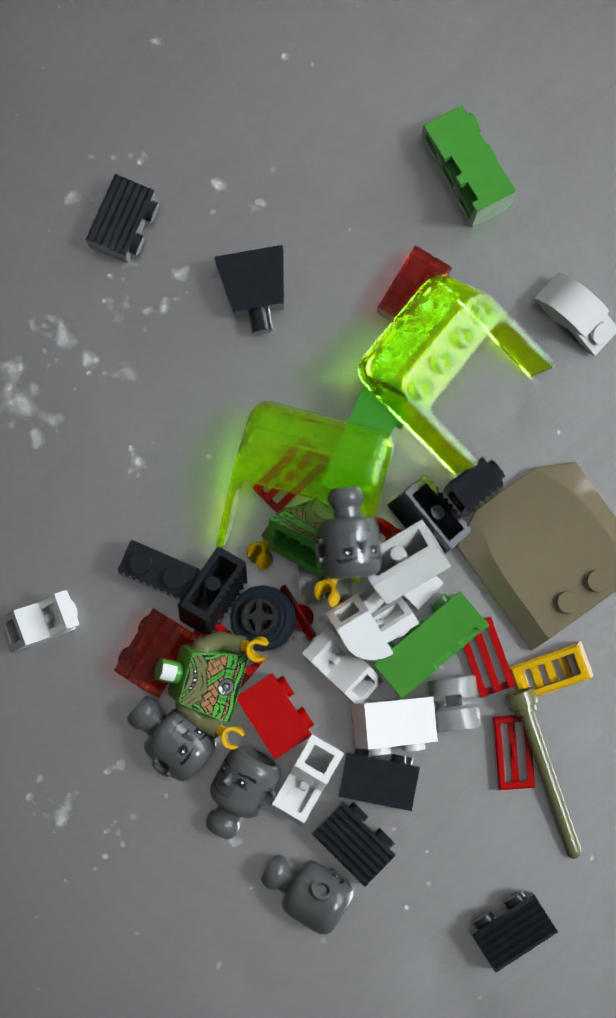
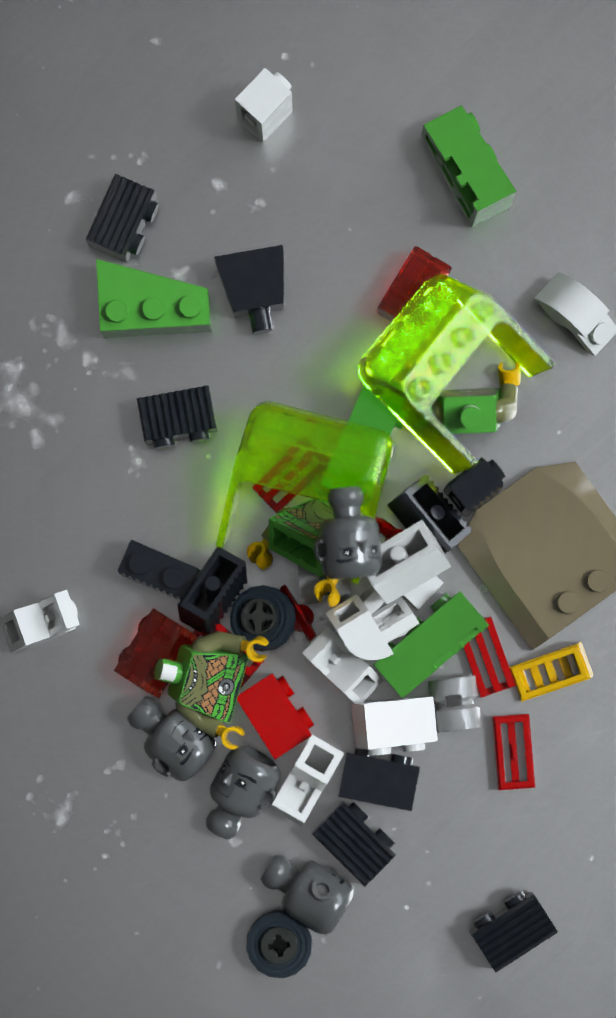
(148, 303): none -> bright green wedge
(177, 417): none -> black brick
(264, 103): none -> white brick
(277, 931): none -> black wheel
(479, 408): none -> torso
(523, 705): olive piece -> none

